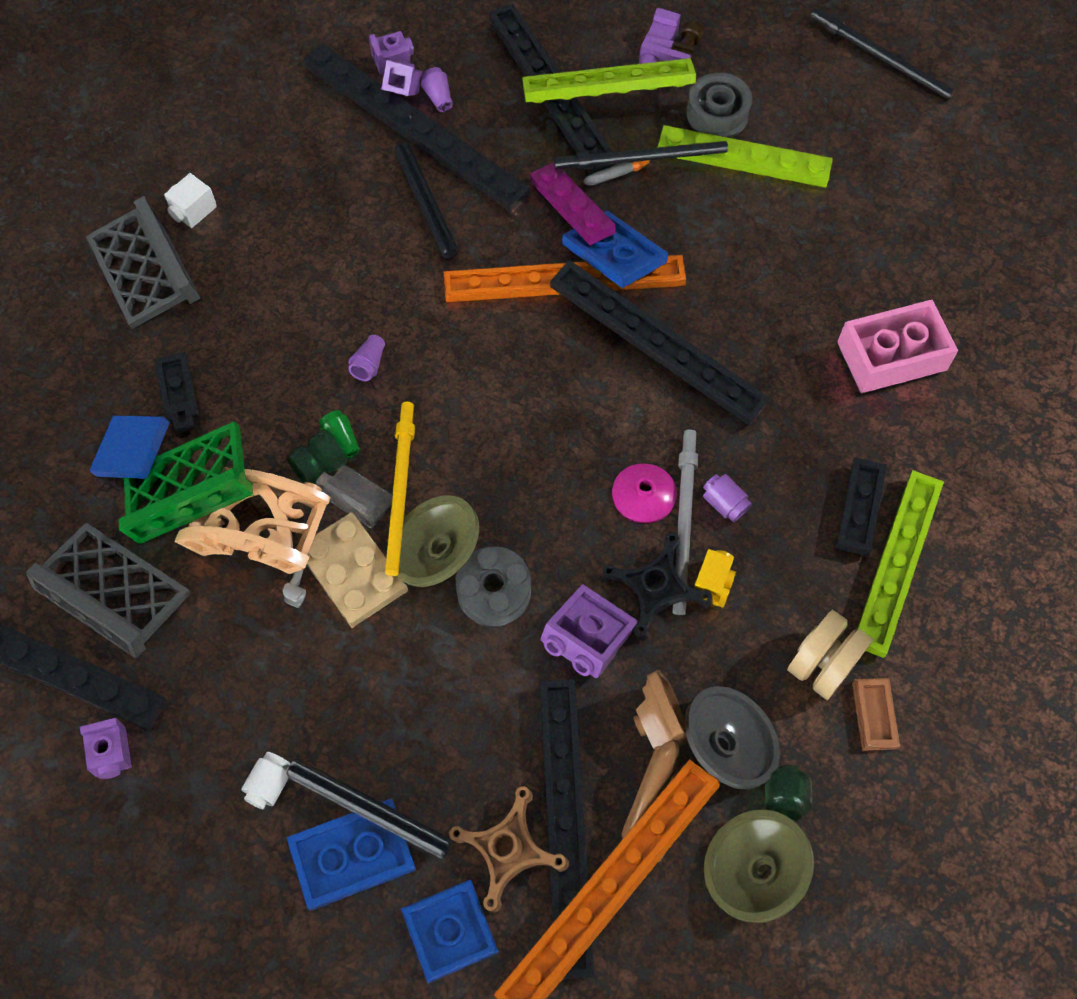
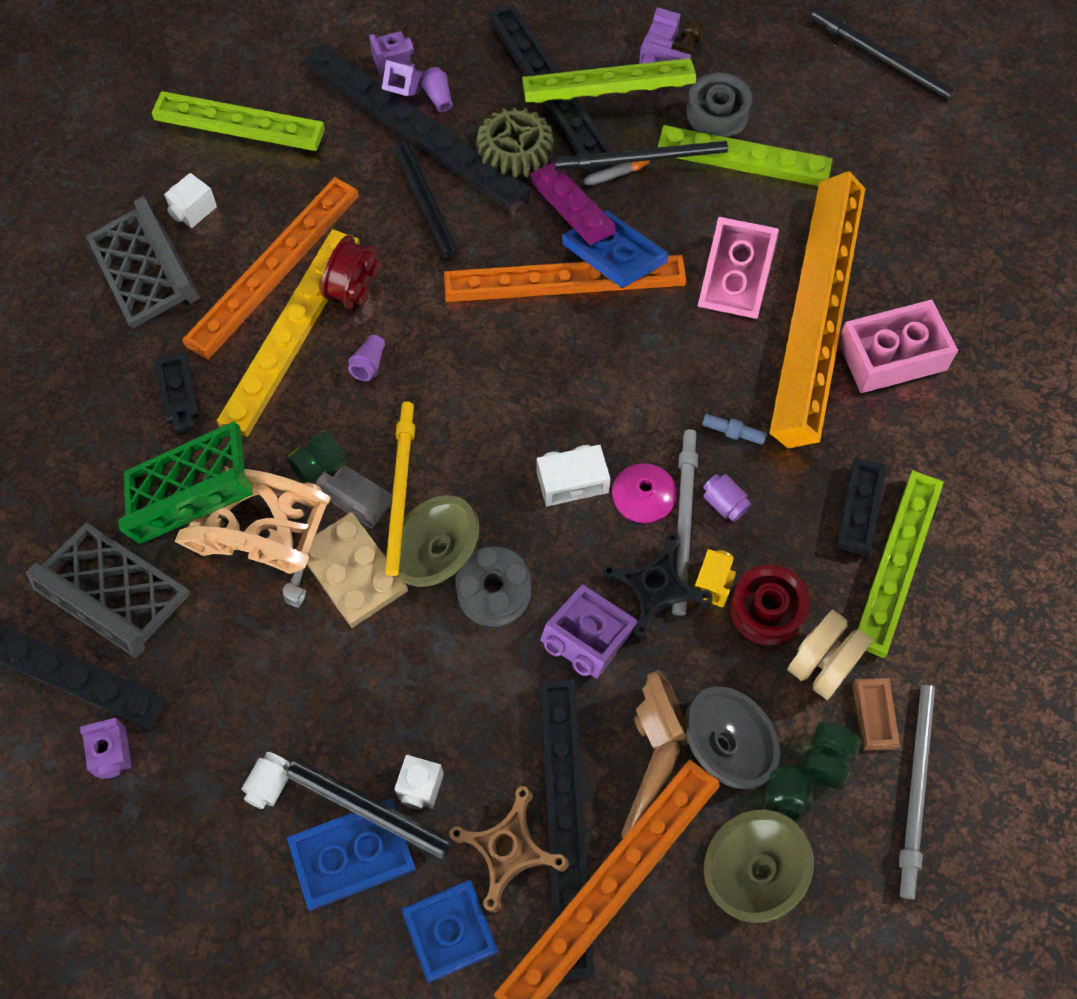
(129, 447): blue tile -> none
(238, 121): none -> lime plate
(270, 268): none -> orange tile
(281, 344): none -> yellow plate
(340, 429): green cone -> none
(350, 272): none -> dark red wheel
(418, 783): none -> white brick
(515, 141): none -> olive gear
(573, 474): none -> white brick
(660, 343): black plate -> none
(734, 429): none -> sand blue bar
(738, 267): none -> bright pink slope
(765, 625): none -> dark red wheel
(818, 312): none -> light orange brick
(832, 751): none -> clear green wheel
(910, 857): none -> light grey bar

